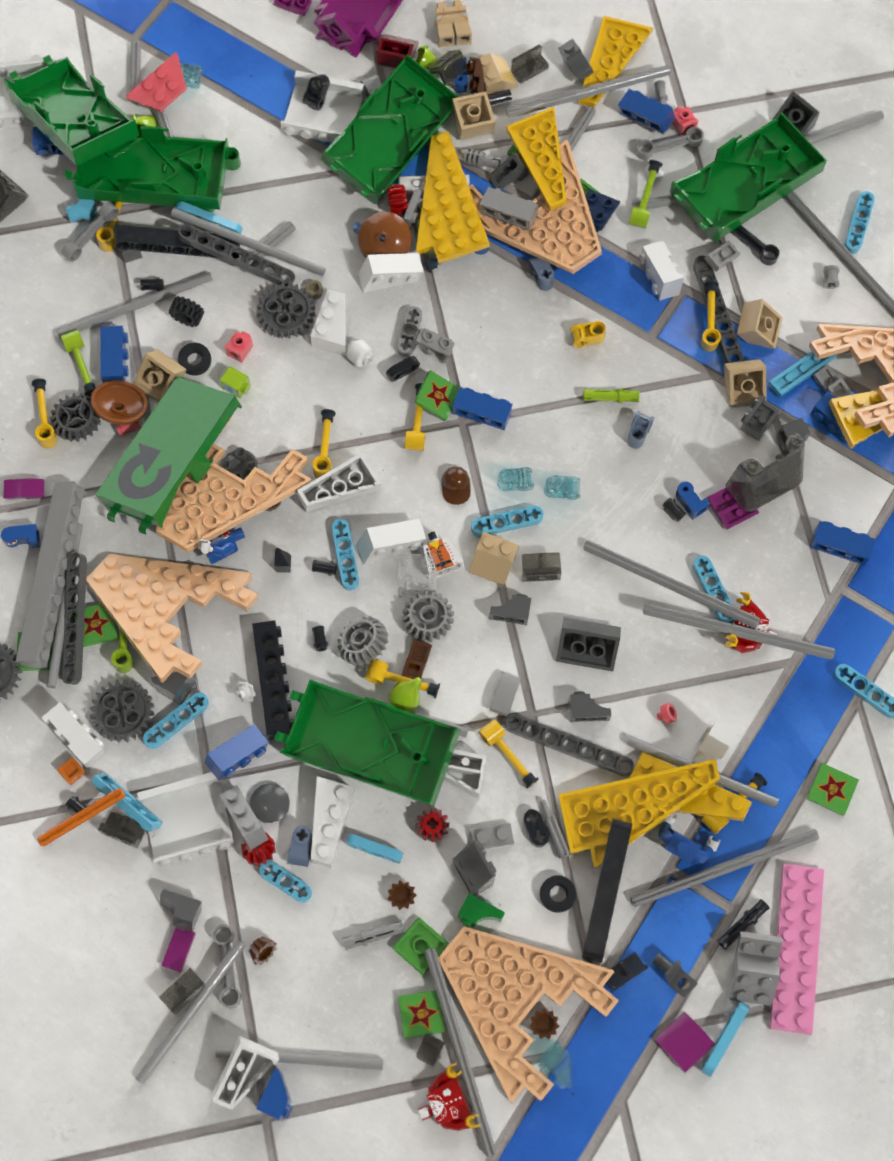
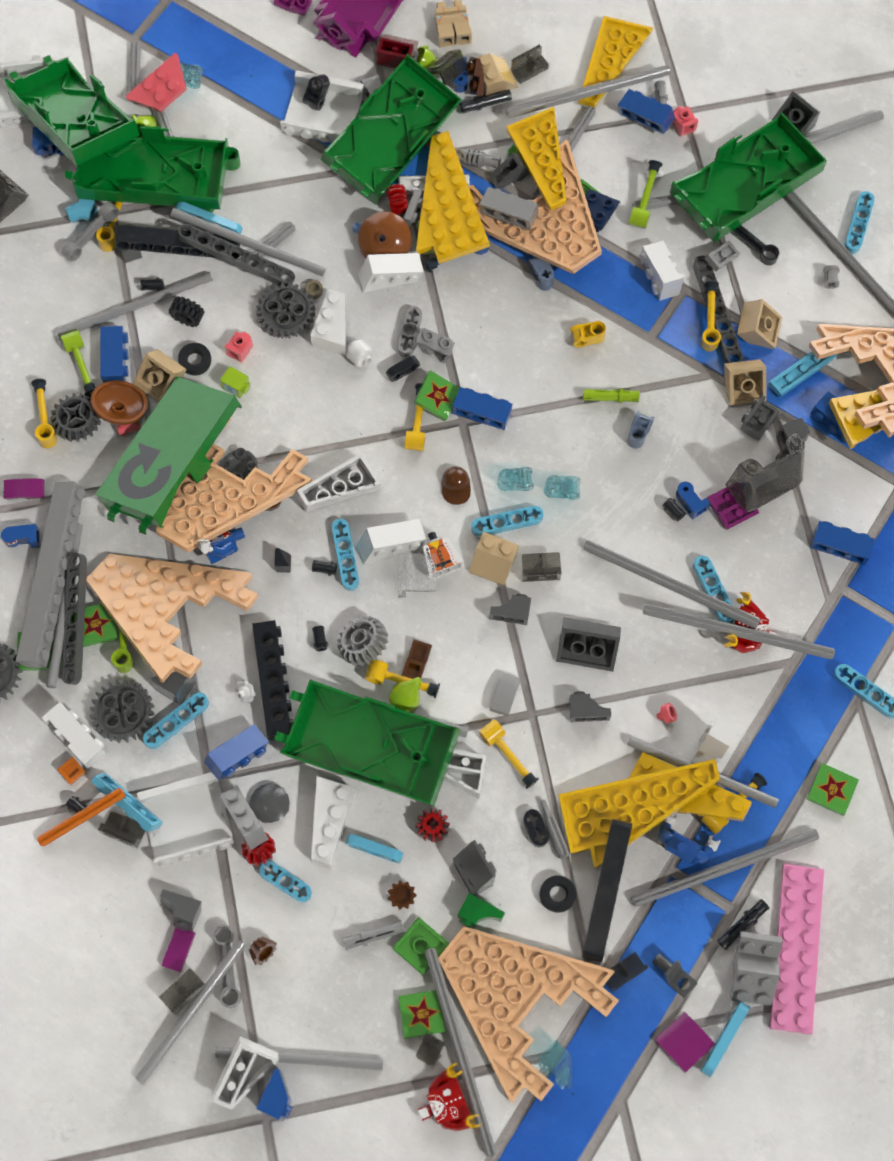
(300, 850): sand blue piece -> none
(323, 460): yellow piece -> none
(424, 627): light grey gear -> none
(473, 115): tan slope -> none
(493, 836): light grey plate -> none
(544, 1024): reddish brown piece -> none
(575, 60): dark grey arch -> none
(579, 744): dark grey beam -> none
(669, 143): light grey piece -> none
(829, 382): light grey slope -> none

